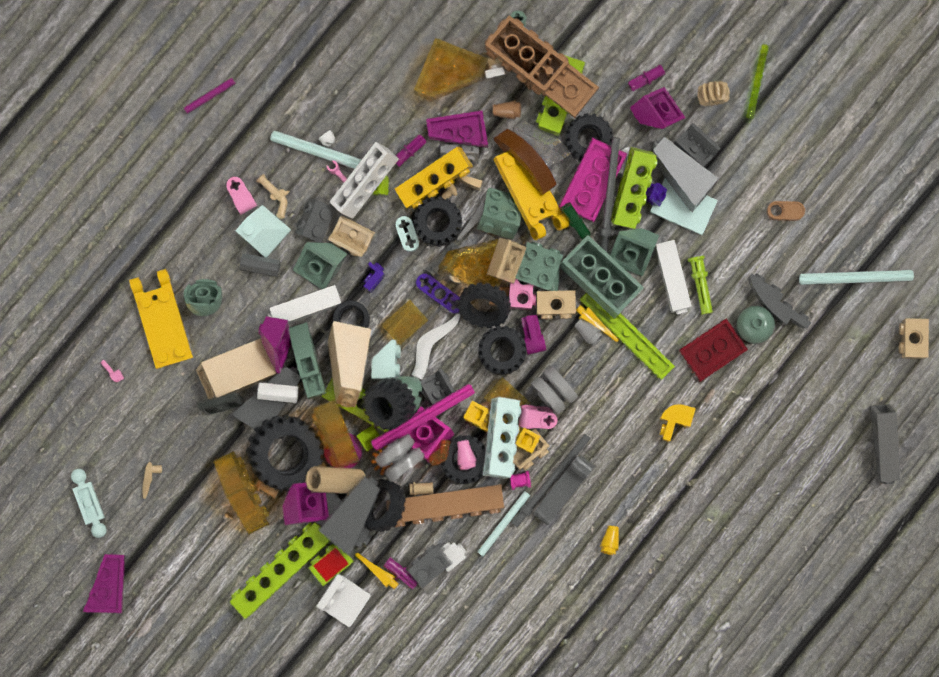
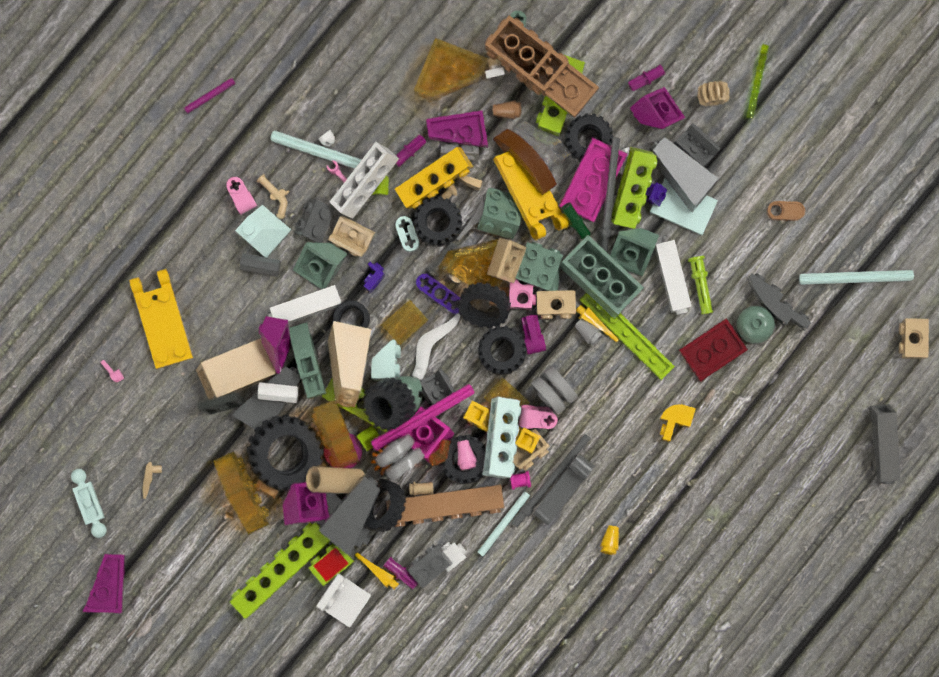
(203, 297): sand green cylinder -> none

